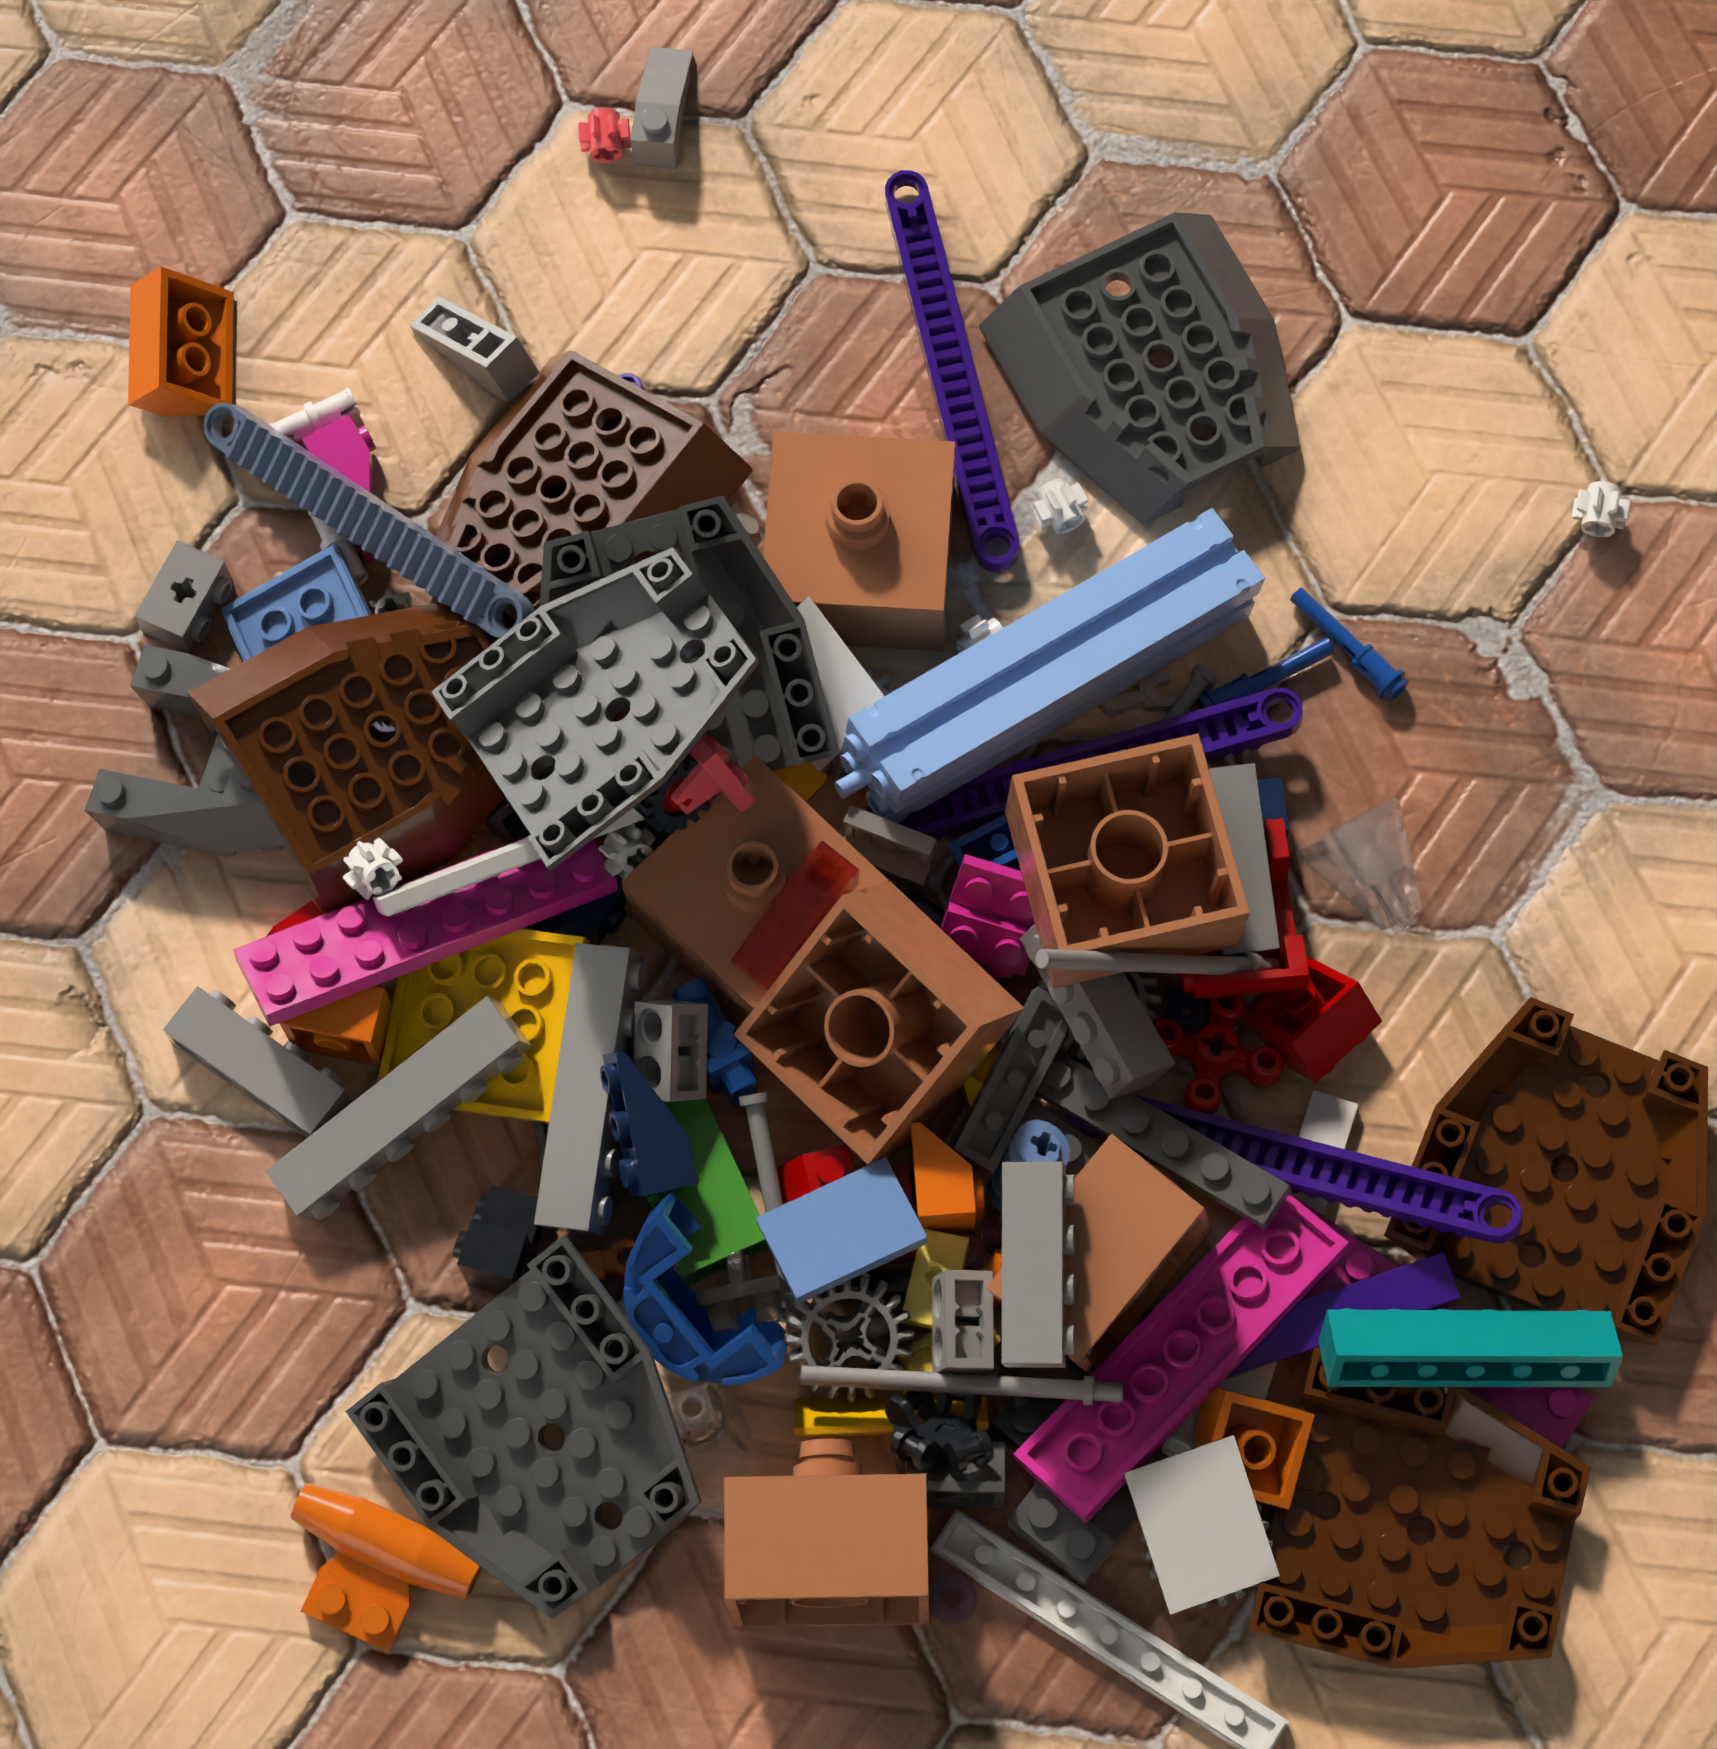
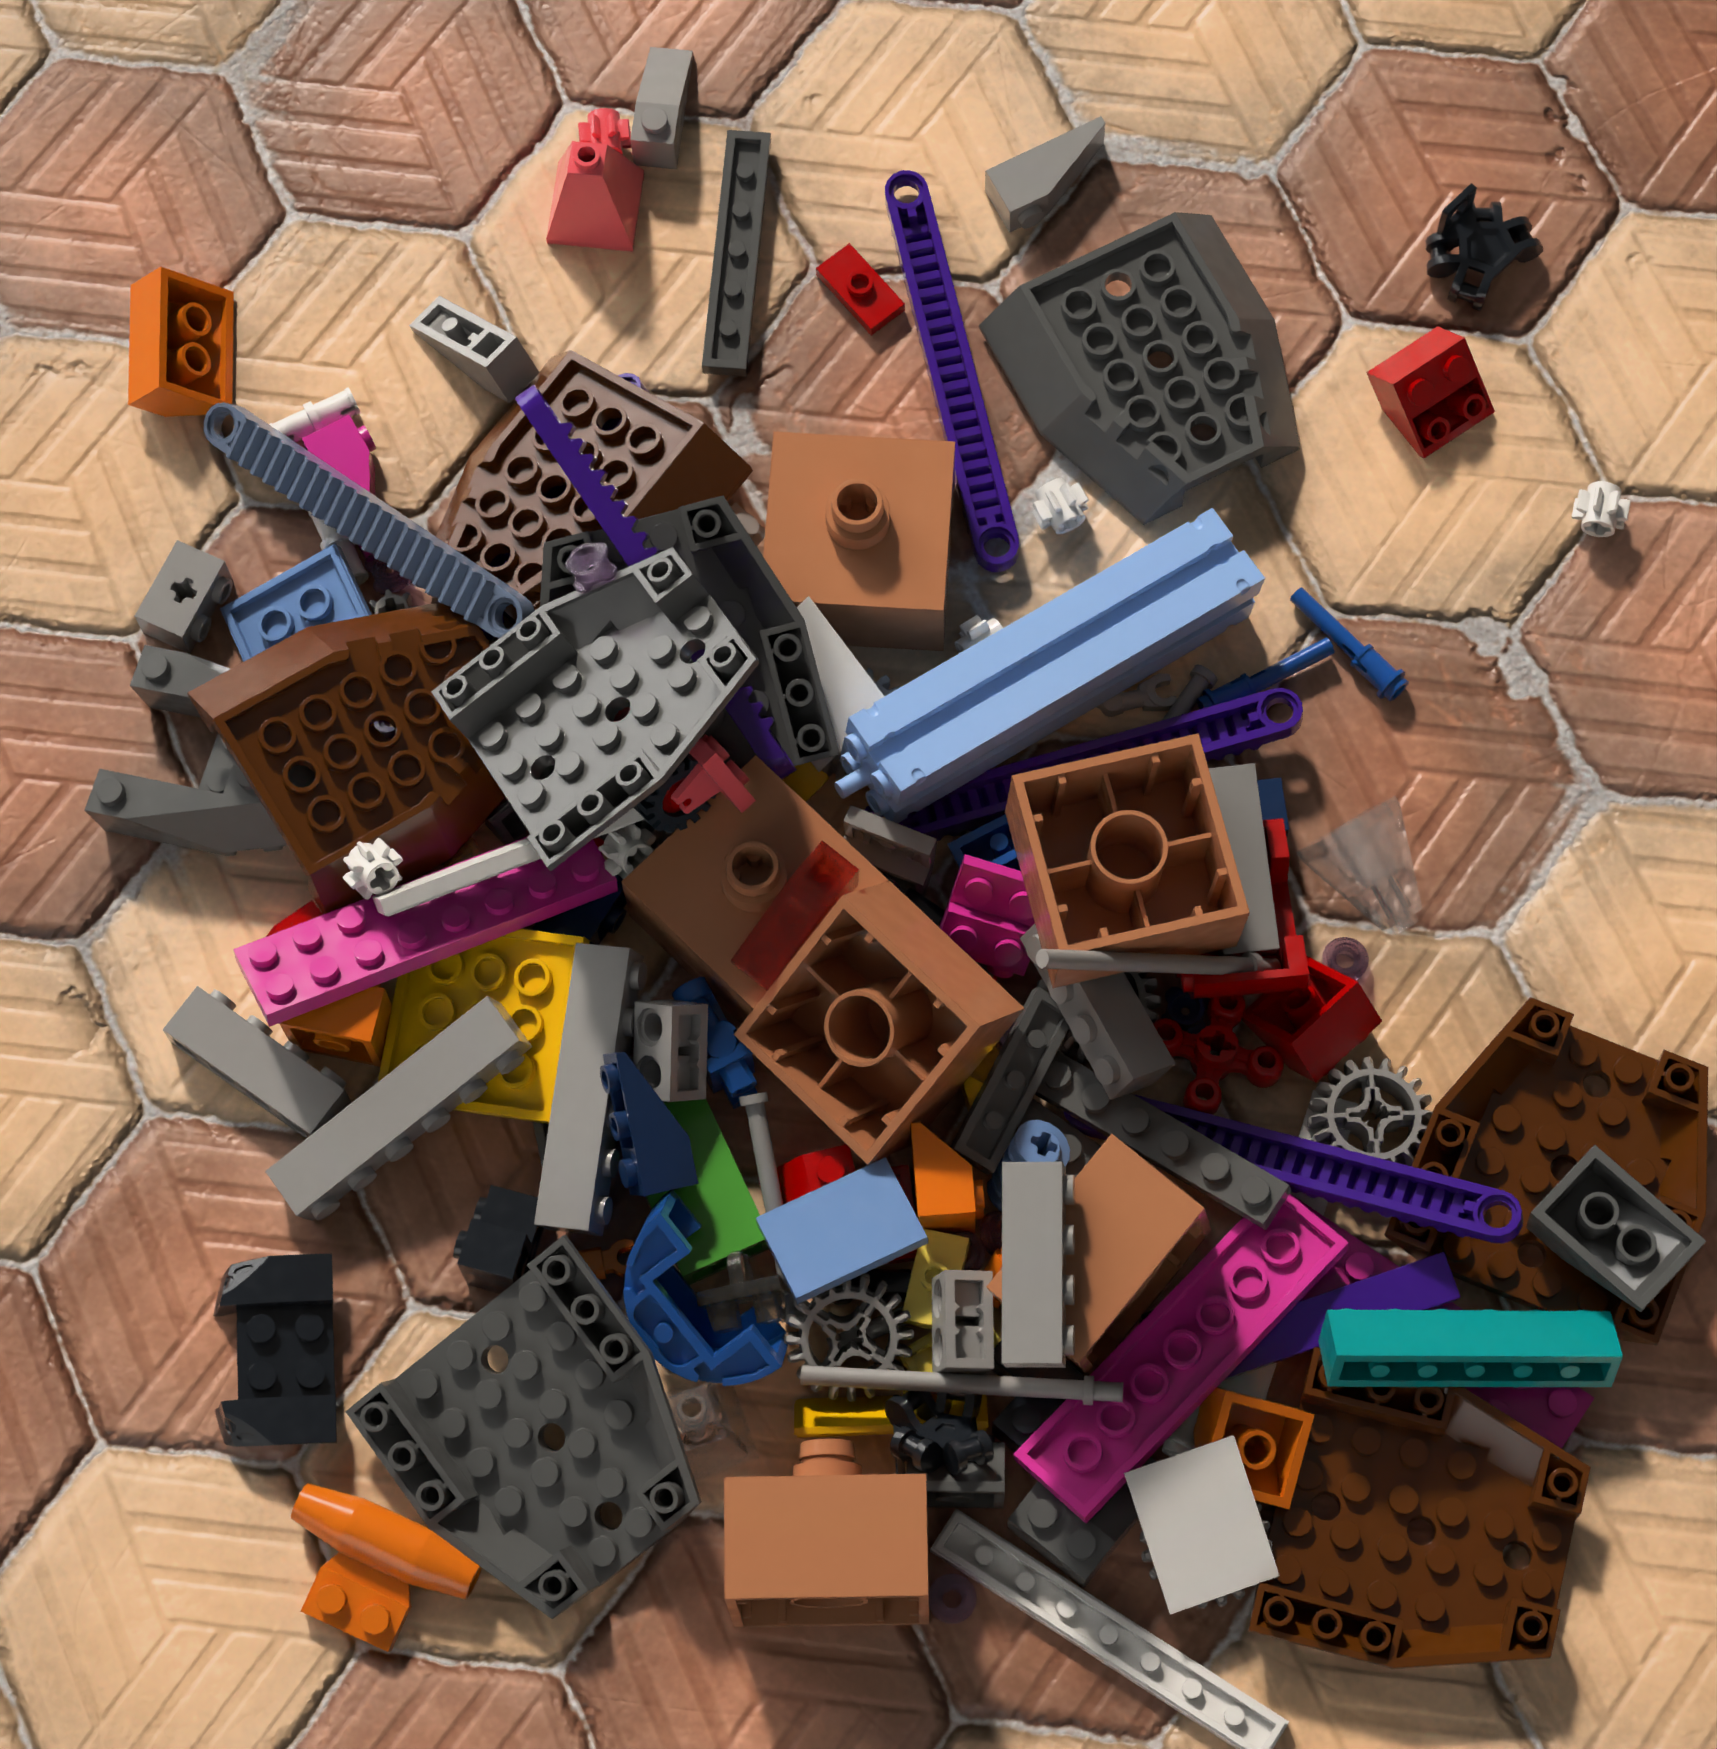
(281, 1351): none -> black piece
(385, 580): none -> plate
(585, 557): none -> clear purple plate
(595, 198): none -> coral slope
(632, 548): none -> dark purple gear
(736, 253): none -> dark grey plate
(860, 289): none -> red plate
(1034, 181): none -> light grey slope
(1348, 947): none -> plate
(1392, 1117): none -> light grey gear
(1432, 390): none -> red slope
(1483, 243): none -> black piece
(1614, 1230): none -> dark grey slope

